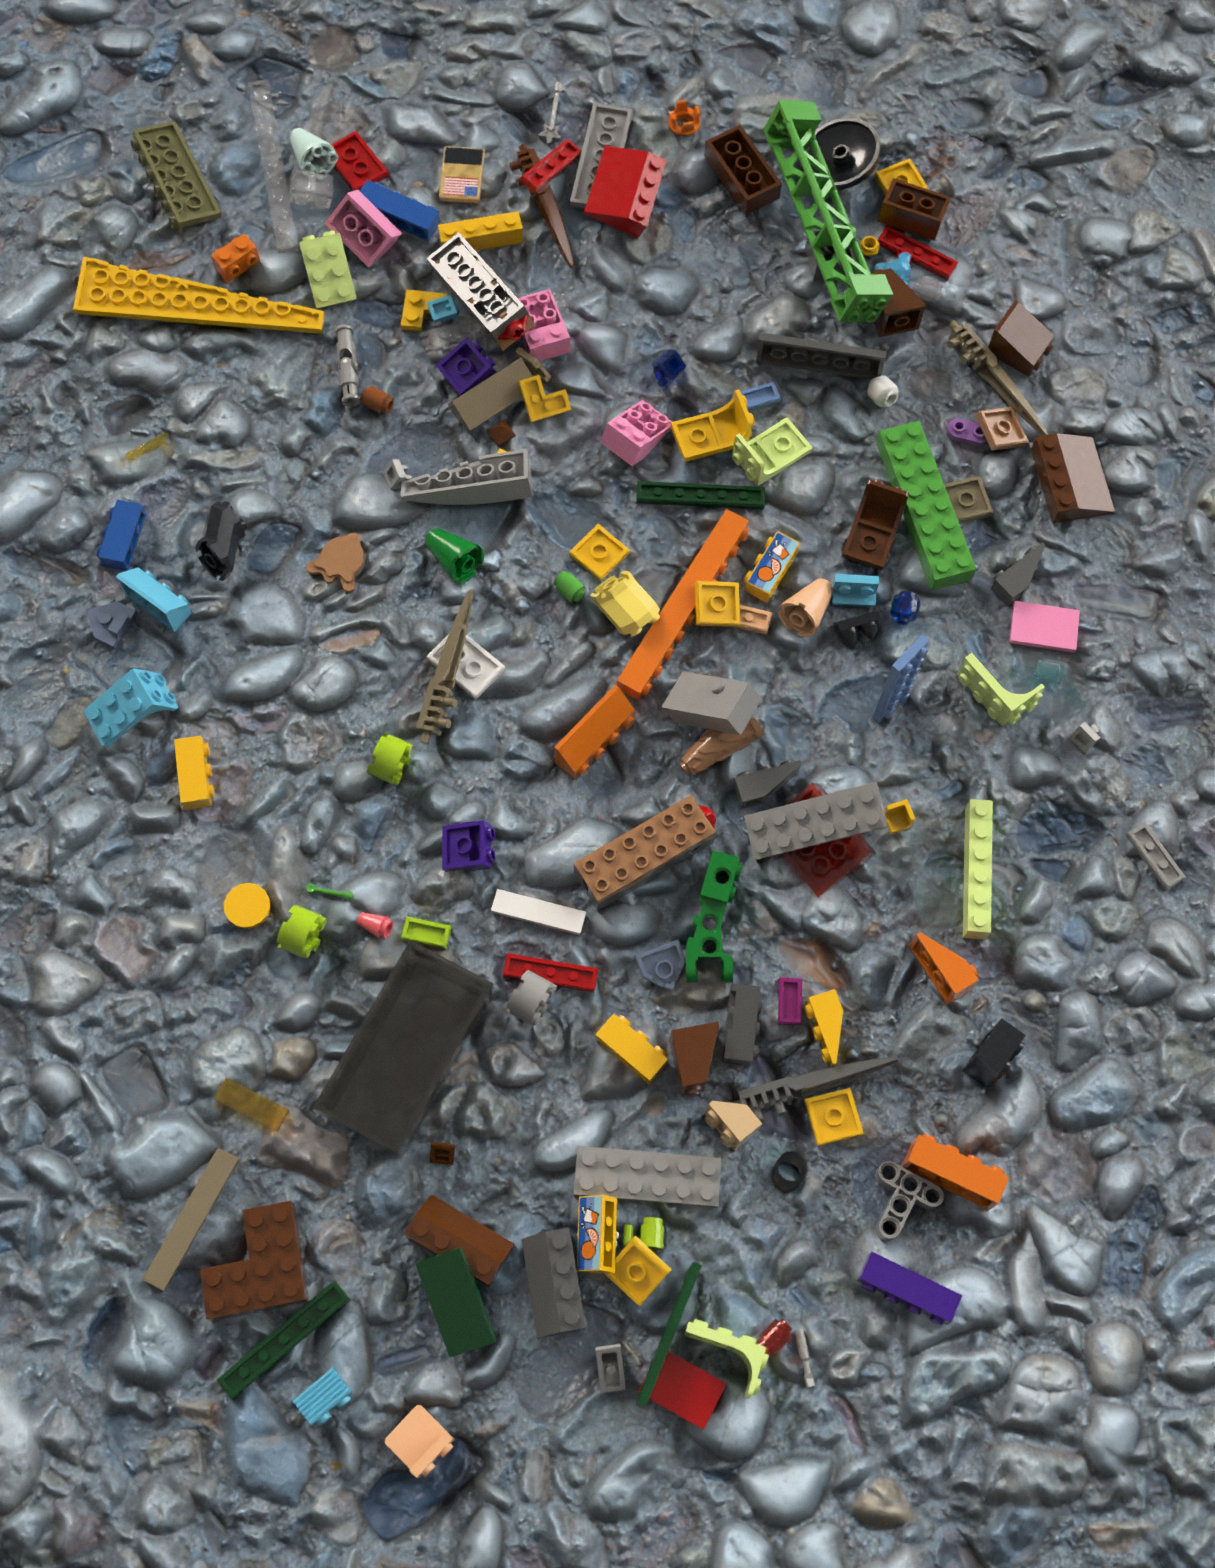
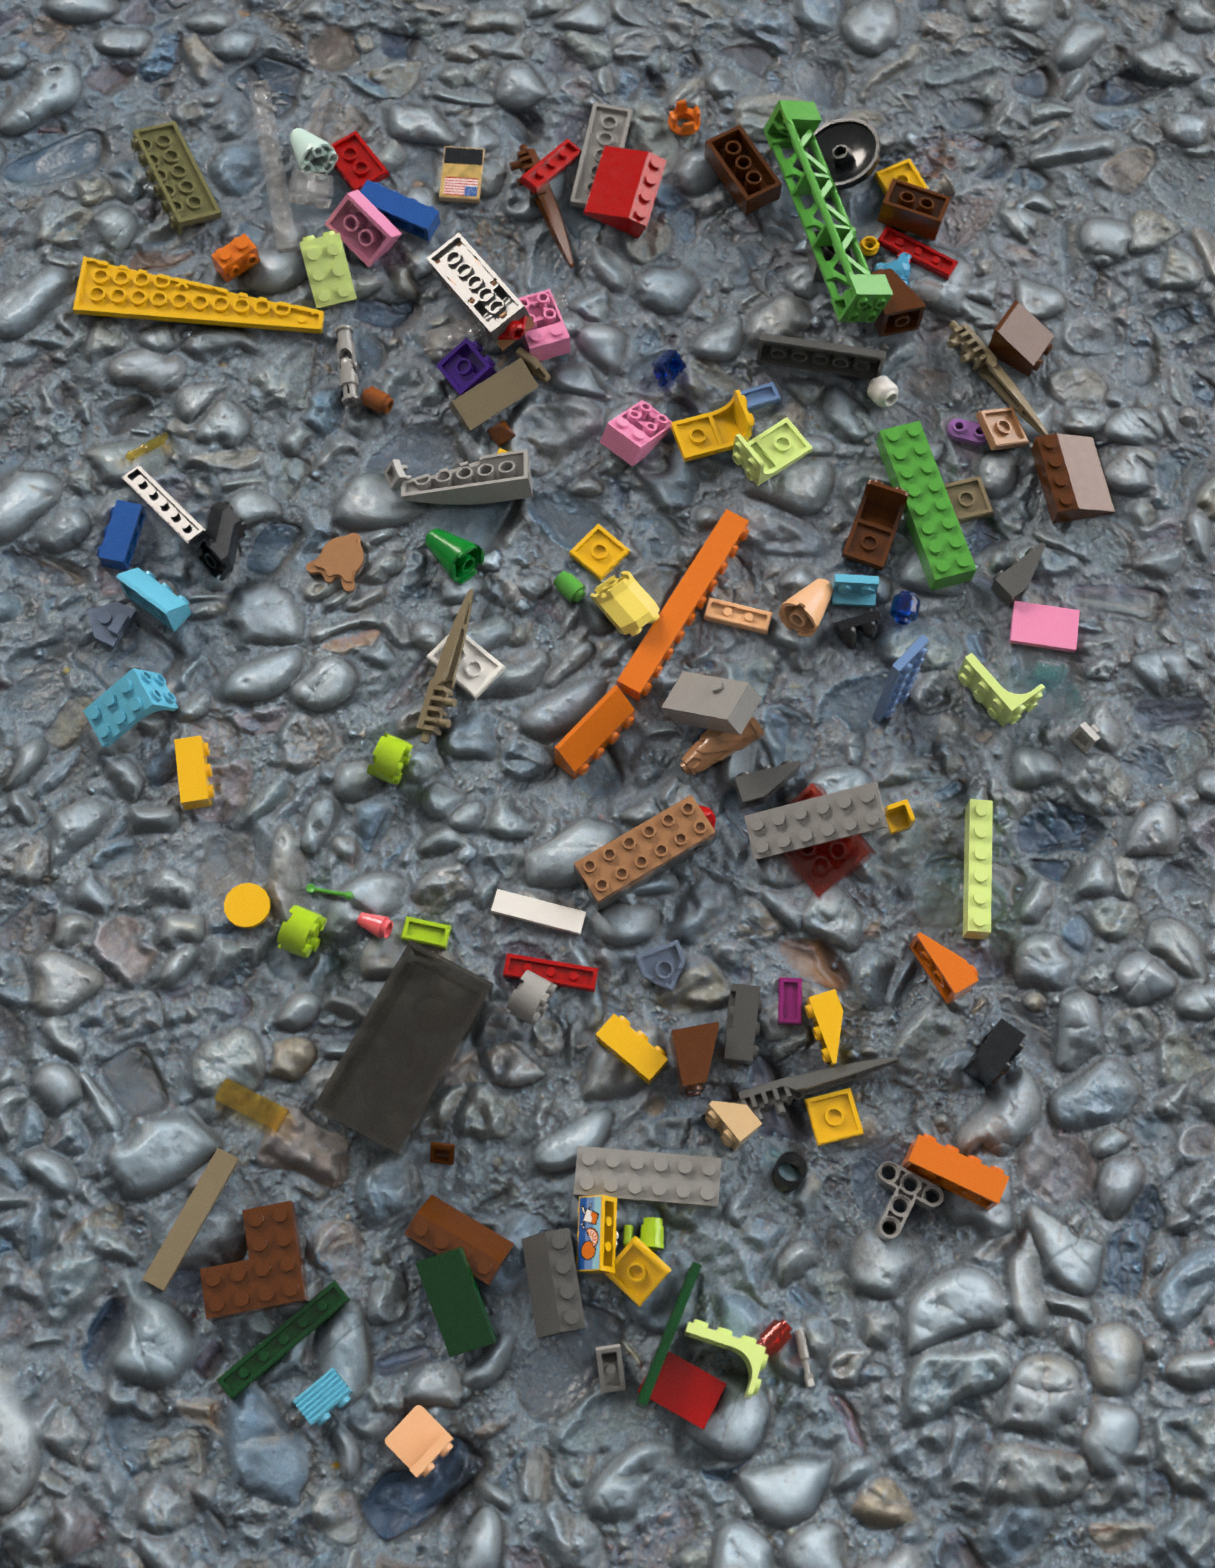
(165, 506): none -> tile
(416, 307): yellow plate -> none
(443, 309): medium azure bracket -> none
(468, 846): dark purple plate -> none
(485, 231): yellow brick -> none
(539, 404): yellow plate -> none
(550, 131): light grey piece -> none
(700, 495): dark green tile -> none
(714, 903): green brick -> none
(717, 604): yellow tile -> none
(771, 566): brick -> none
(909, 1288): dark purple brick -> none
(1155, 856): light grey tile -> none

